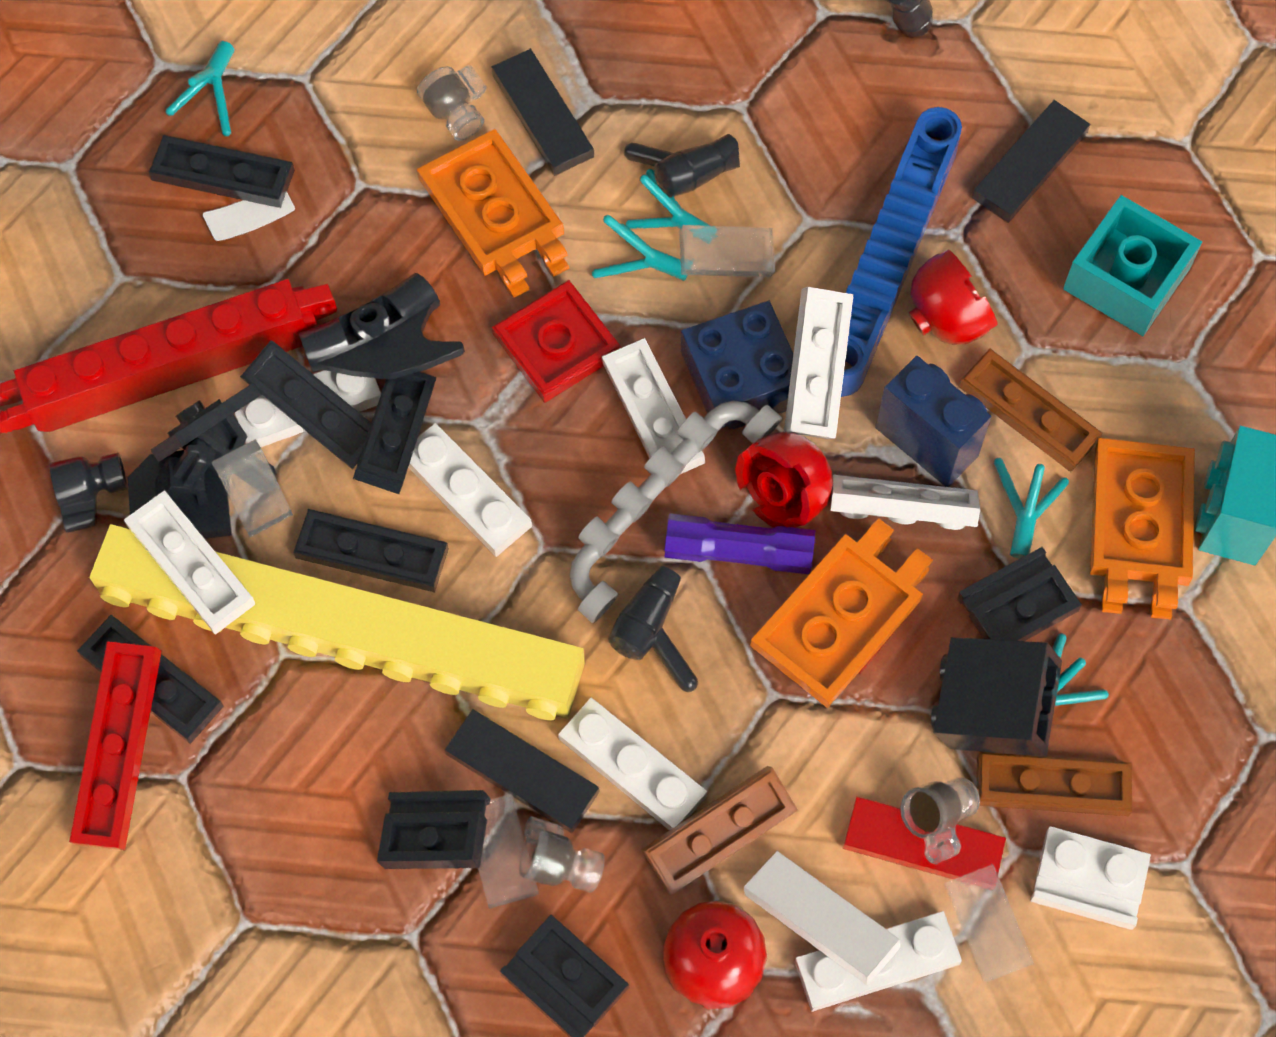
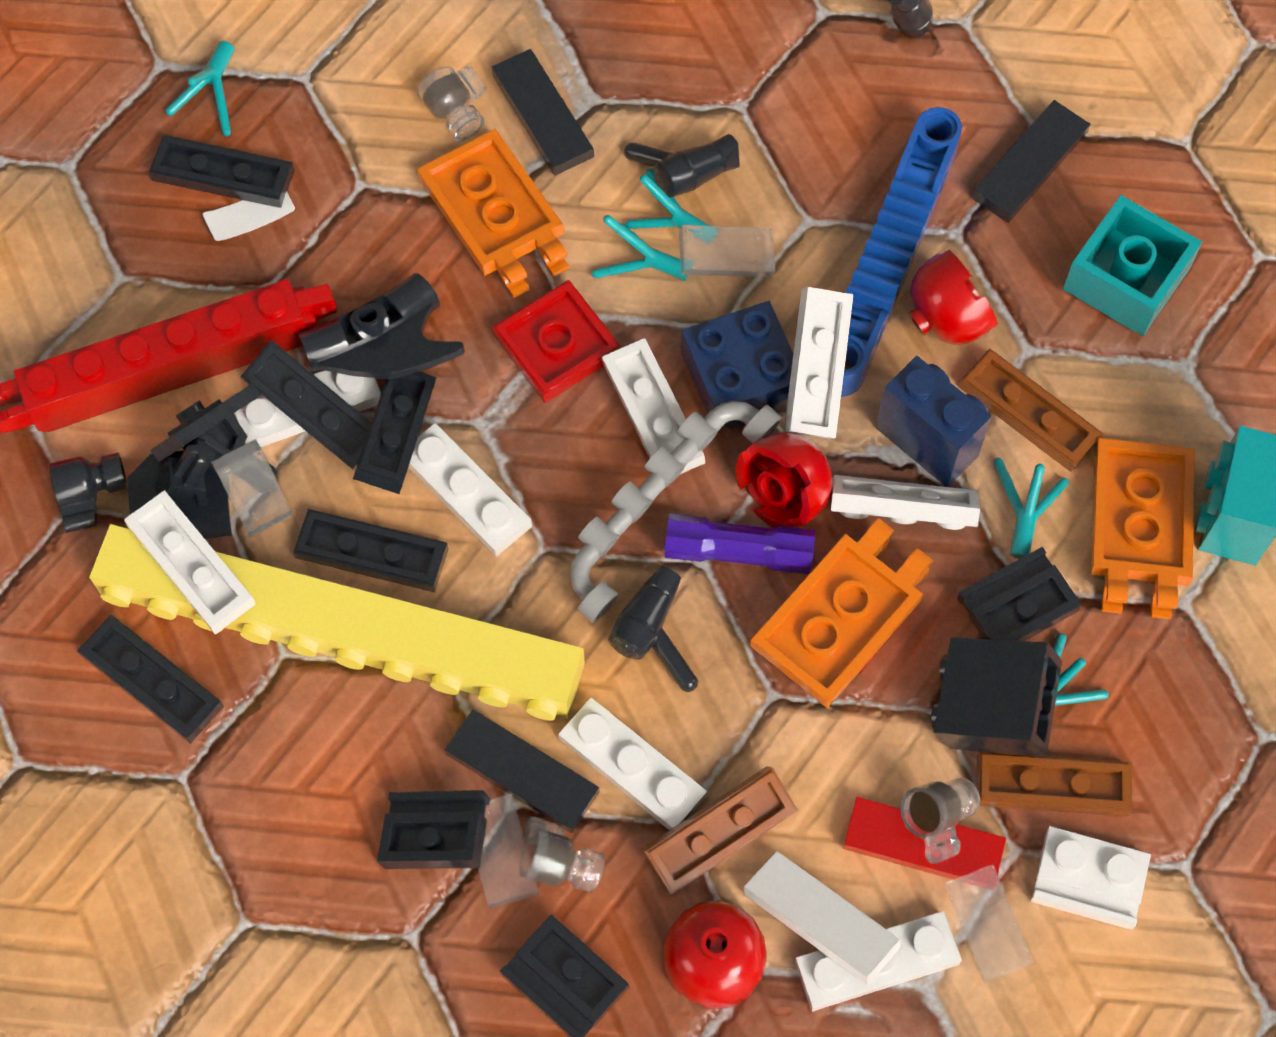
(115, 746): red plate -> none

